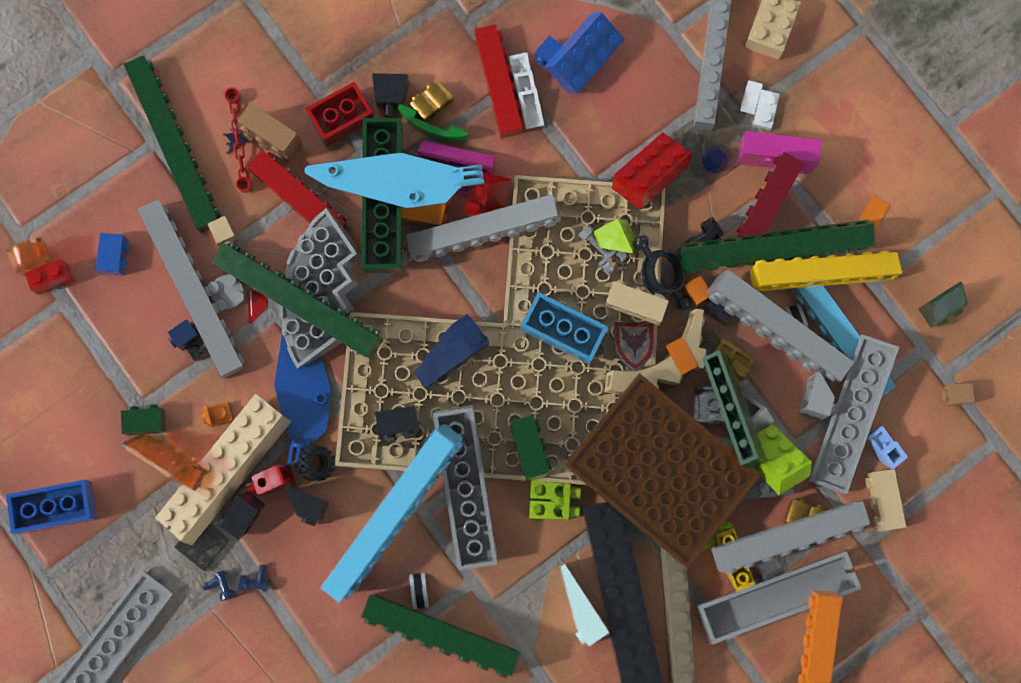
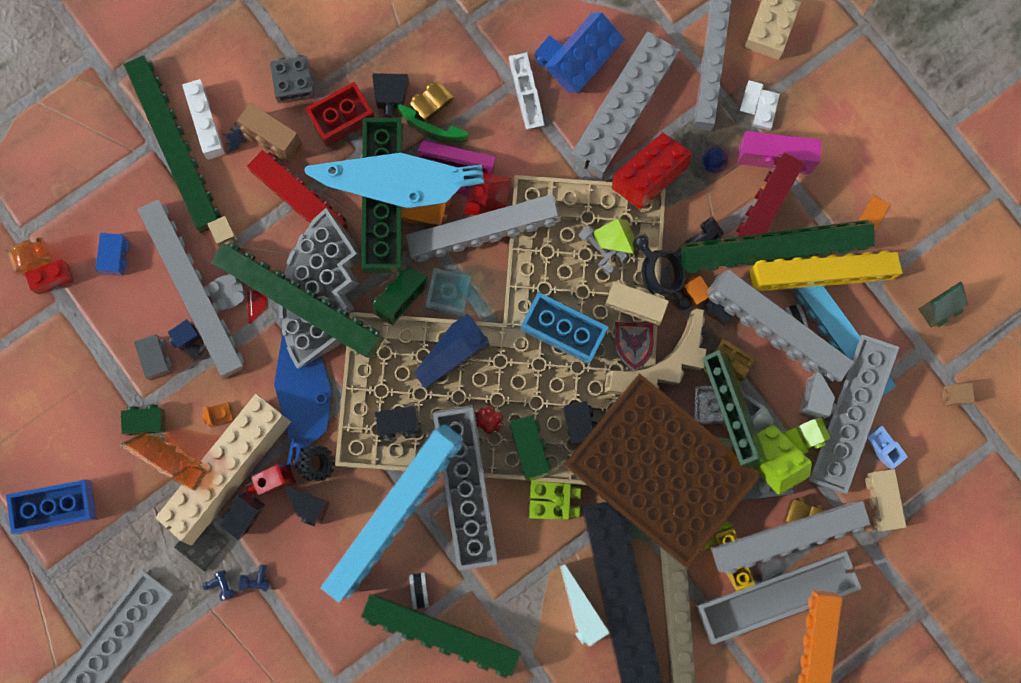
(153, 356): none -> dark grey brick
(203, 119): none -> white arch
(241, 180): red piece -> none
(292, 79): none -> dark grey brick
(400, 295): none -> dark green brick
(448, 292): none -> clear light blue brick
(489, 420): none -> red piece
(498, 81): red brick -> none
(578, 421): none -> black brick
(624, 104): none -> light grey piece
(681, 355): orange sticker -> none
(808, 435): none -> lime piece

